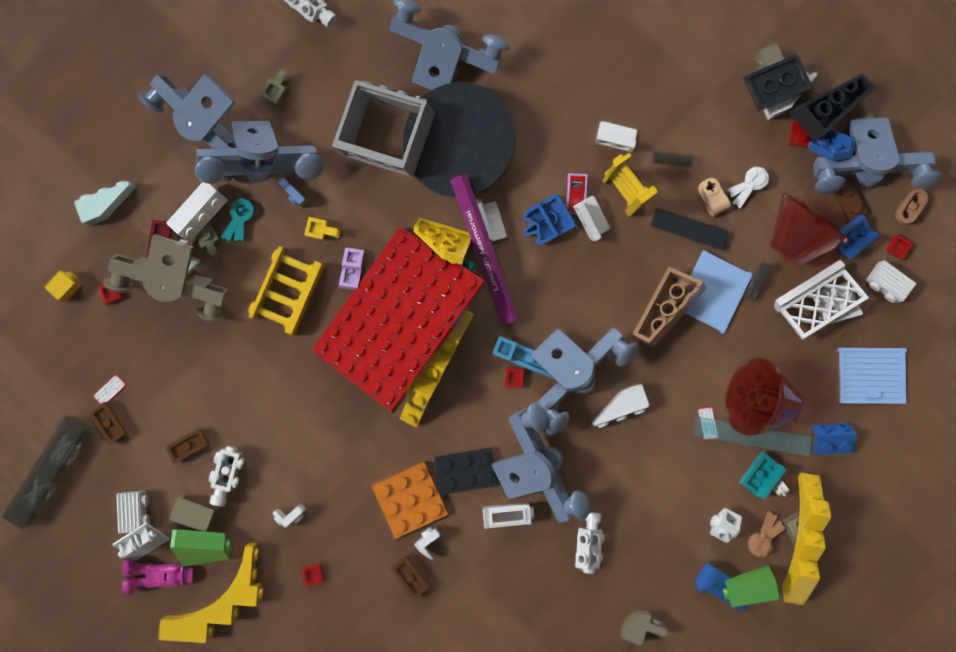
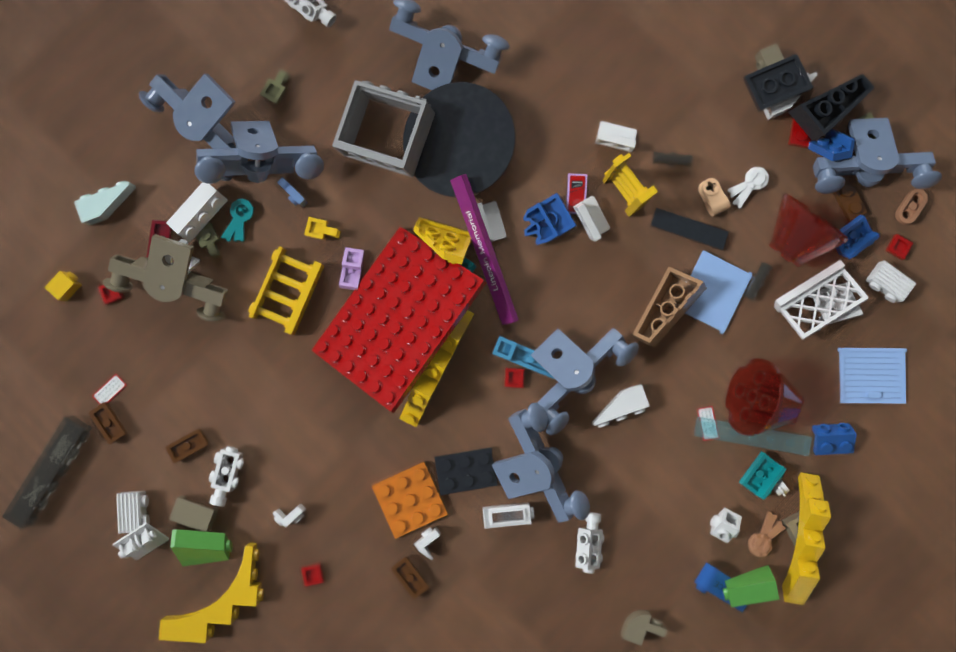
(156, 575): dark pink piece -> none

